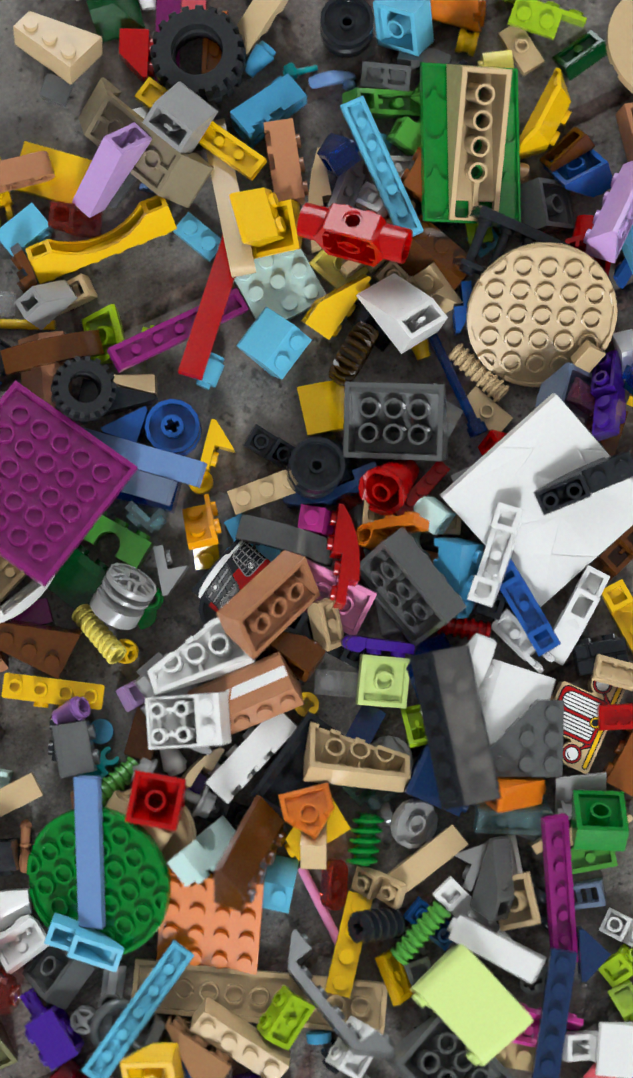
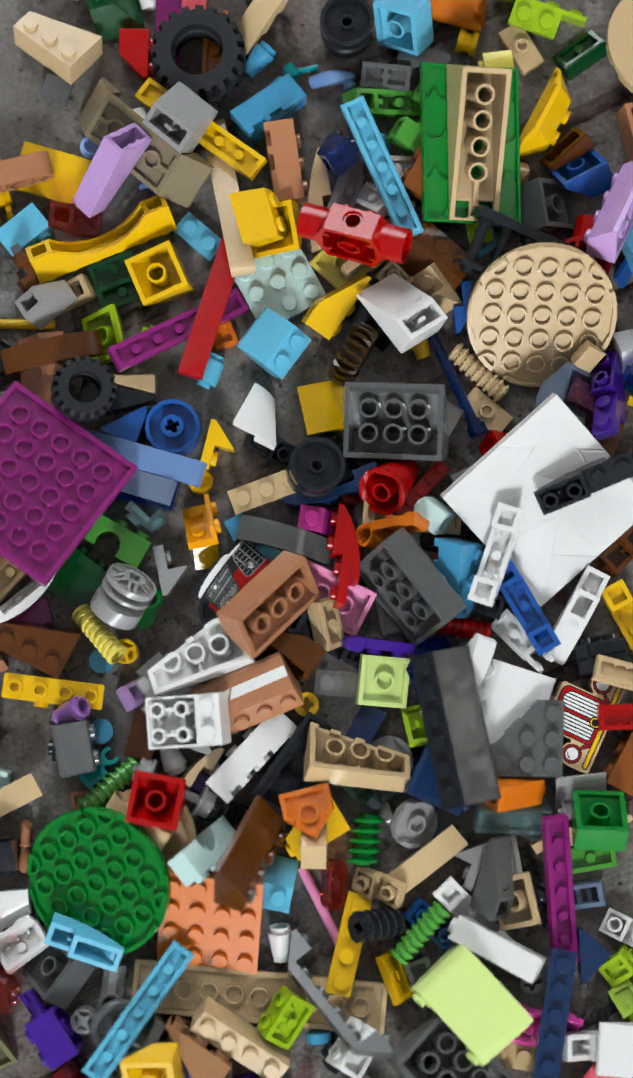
(88, 148): none -> light blue plate
(89, 851): medium blue tile -> none
(99, 663): none -> dark azure tile
(113, 280): none -> dark green slope
(159, 274): none -> yellow slope
(225, 337): none -> orange tile
(258, 416): none -> white slope
(280, 939): none -> white cone

